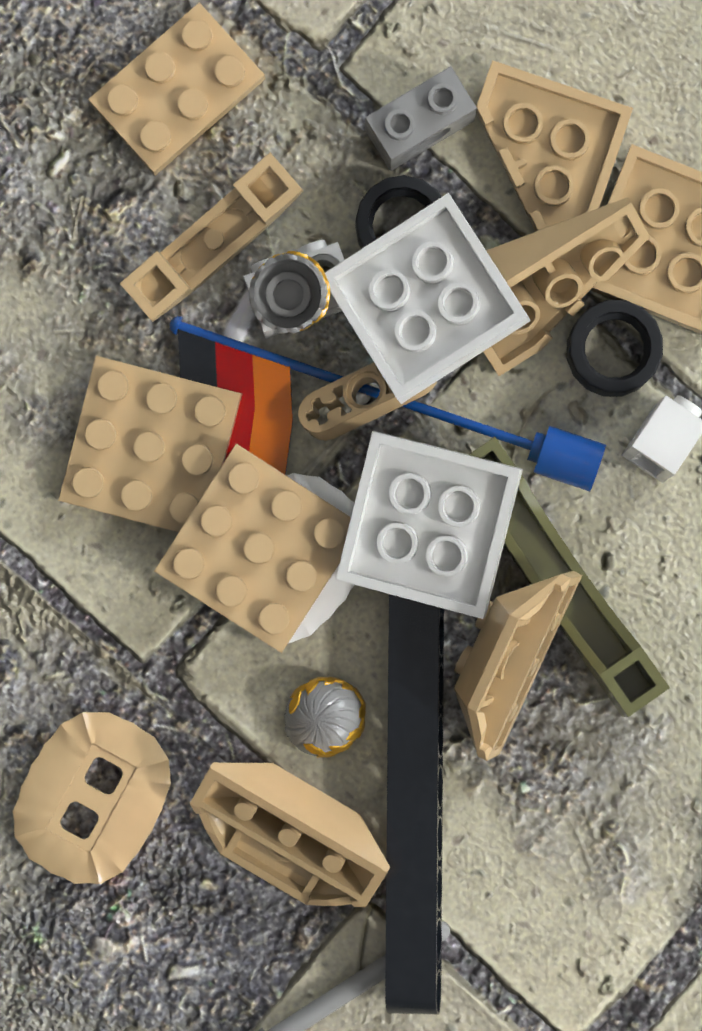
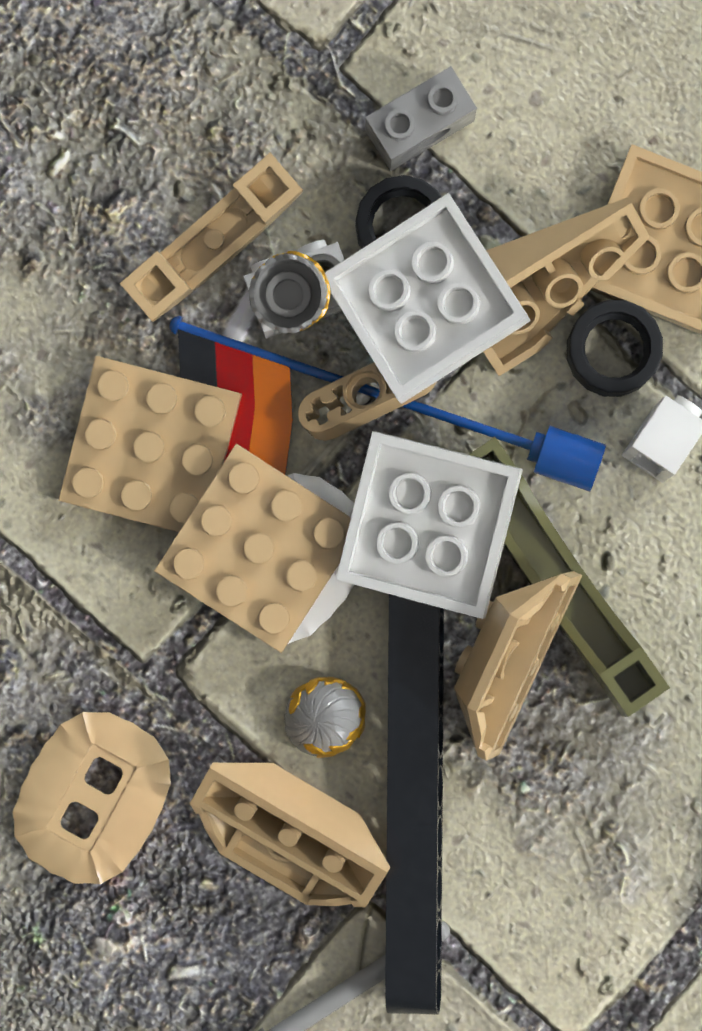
(177, 89): tan plate -> none
(551, 141): tan plate -> none

